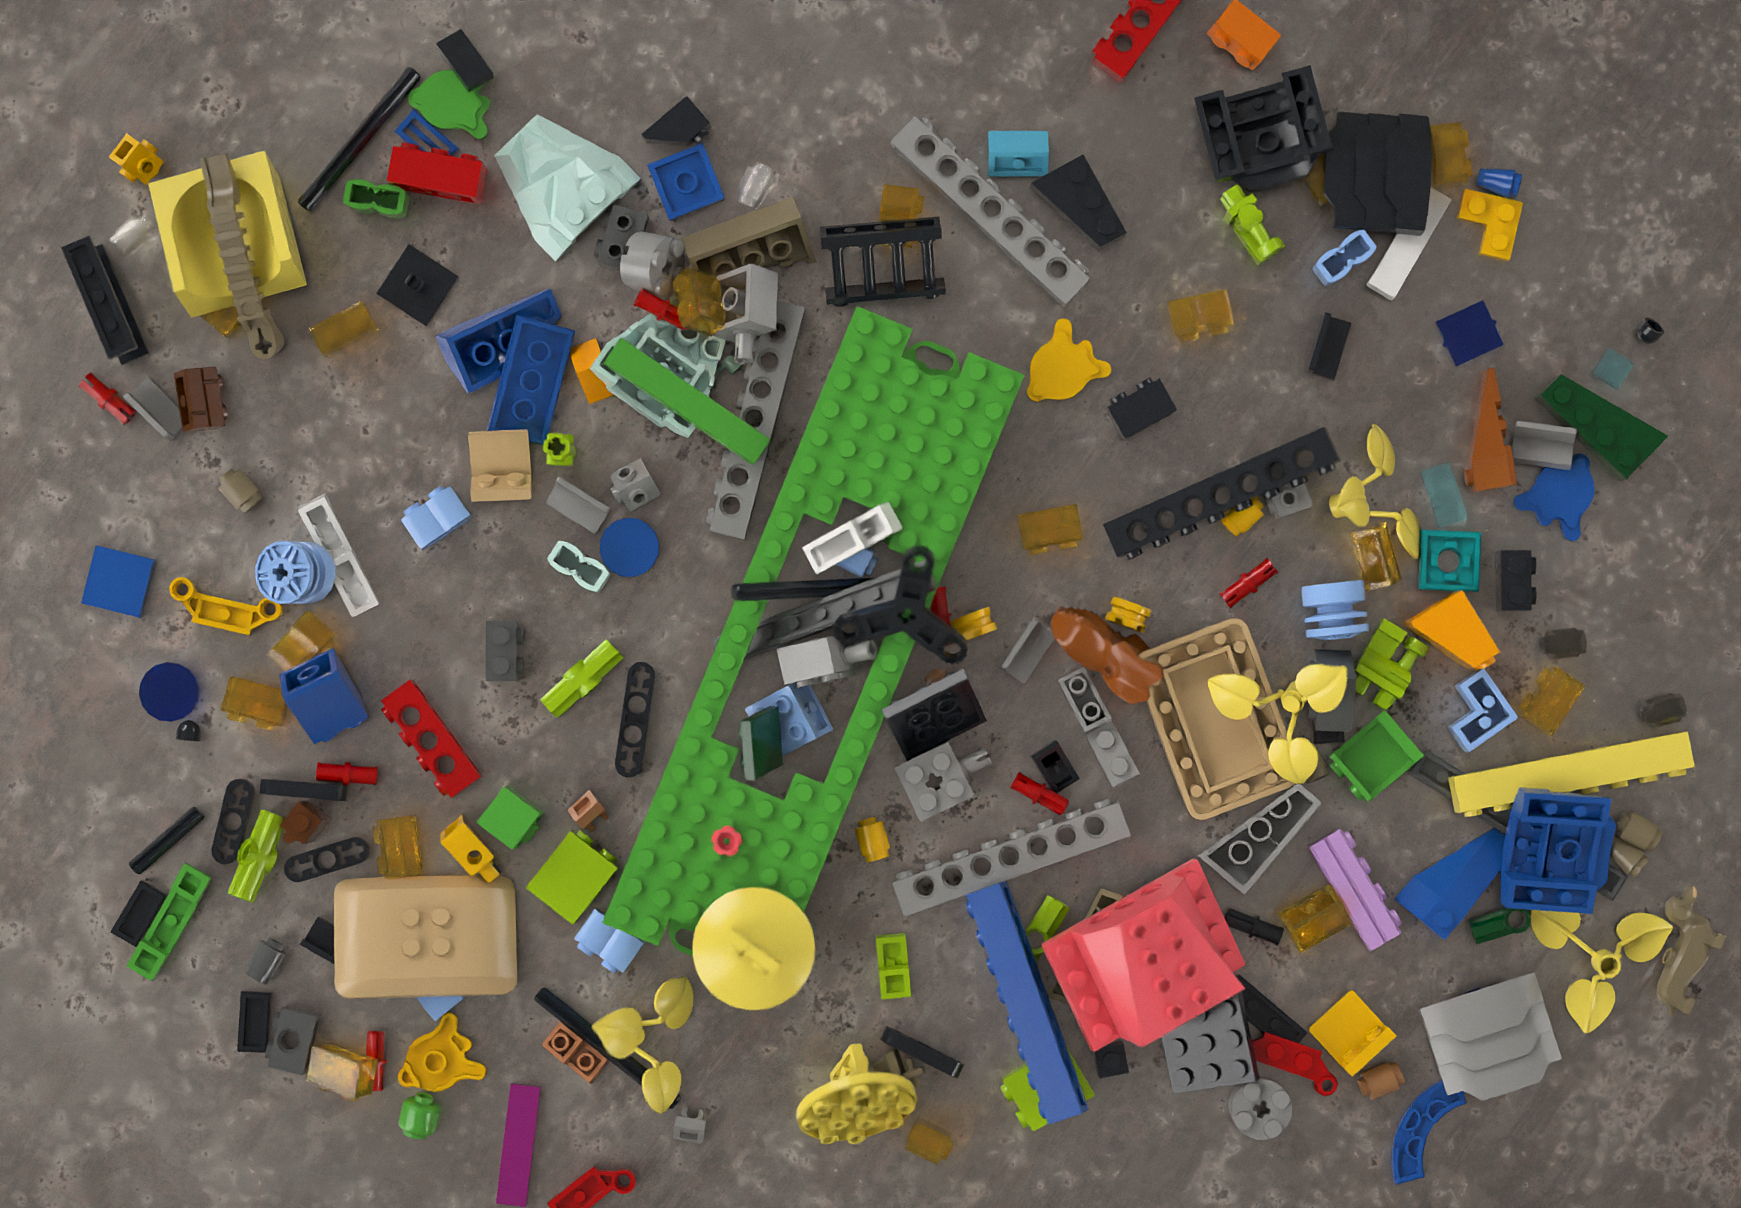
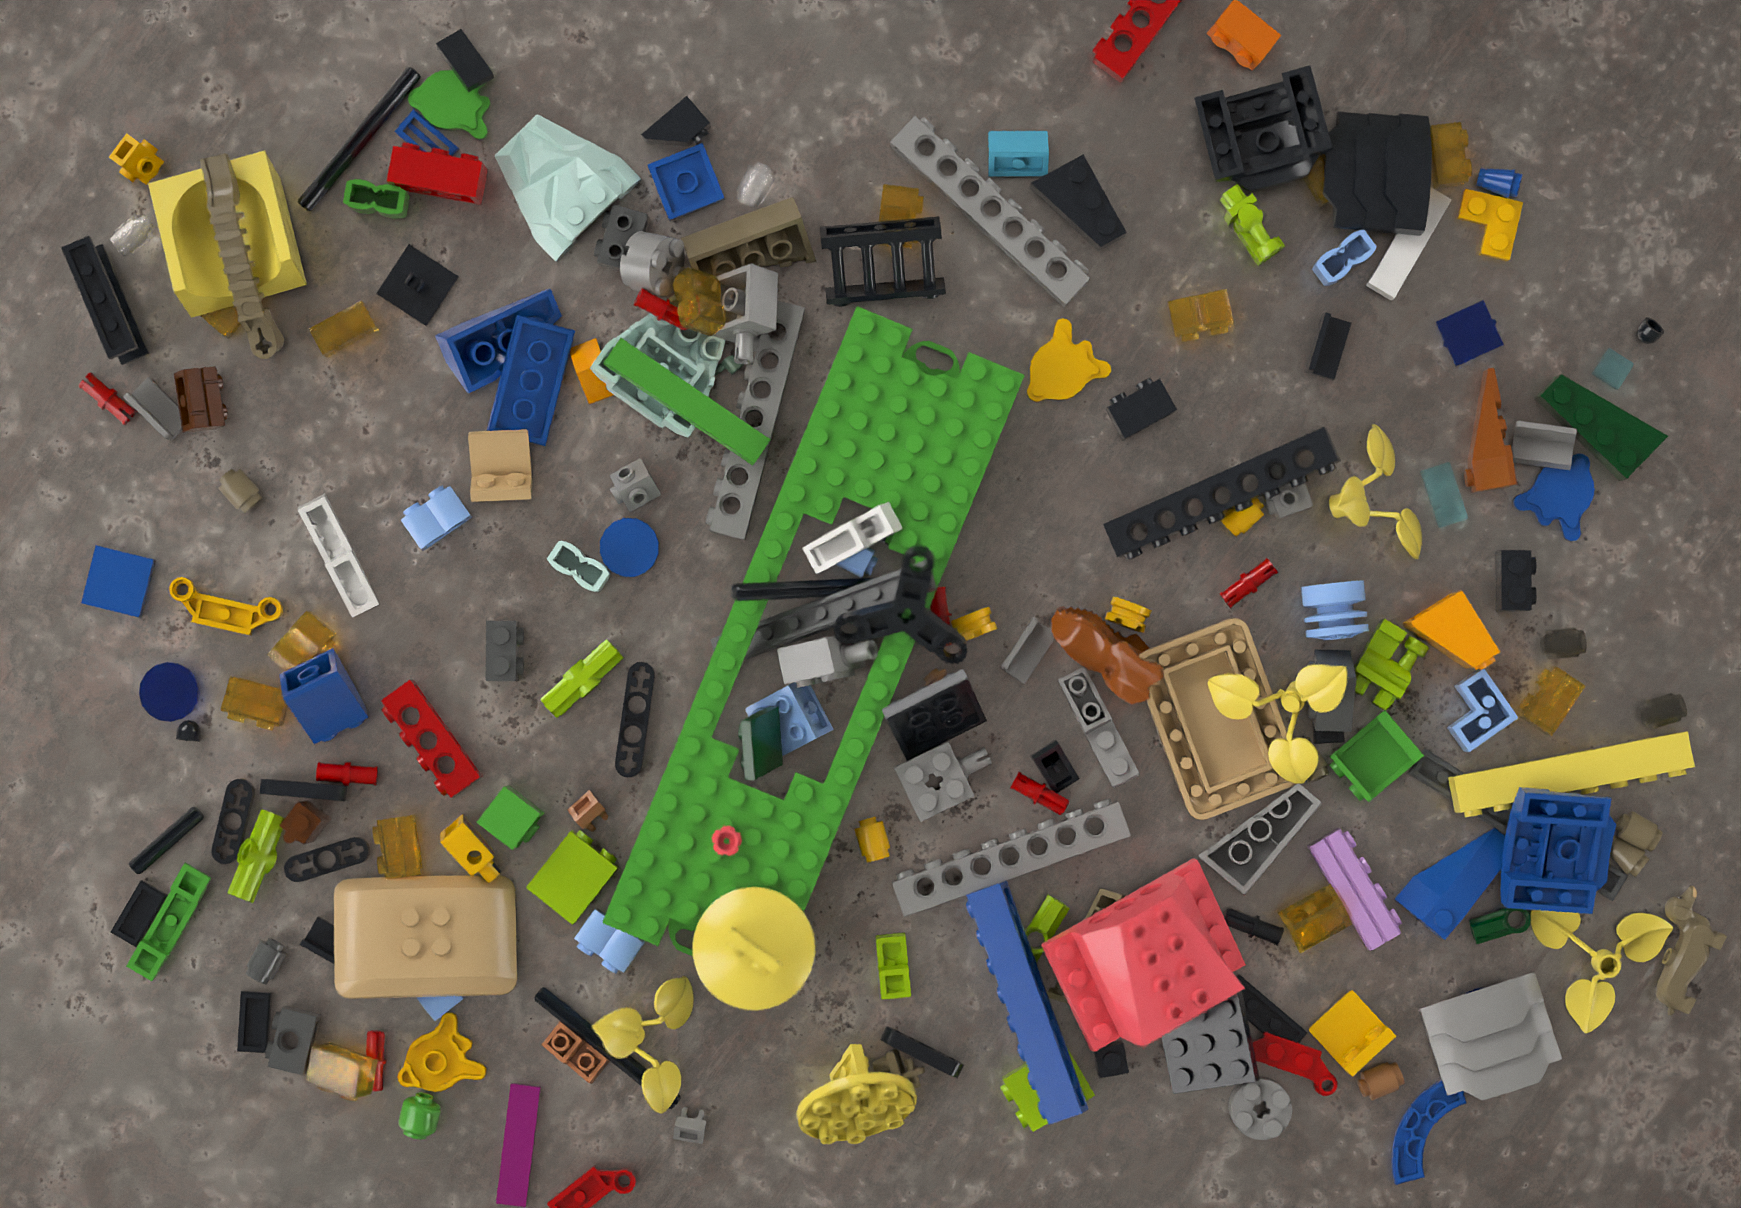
(295, 572): light blue wheel -> none
(559, 449): lime piece -> none
(578, 505): light grey panel -> none
(928, 1141): clear yellow brick -> none
(1050, 528): clear yellow brick -> none
(1376, 556): clear yellow brick -> none
(1468, 549): teal piece -> none

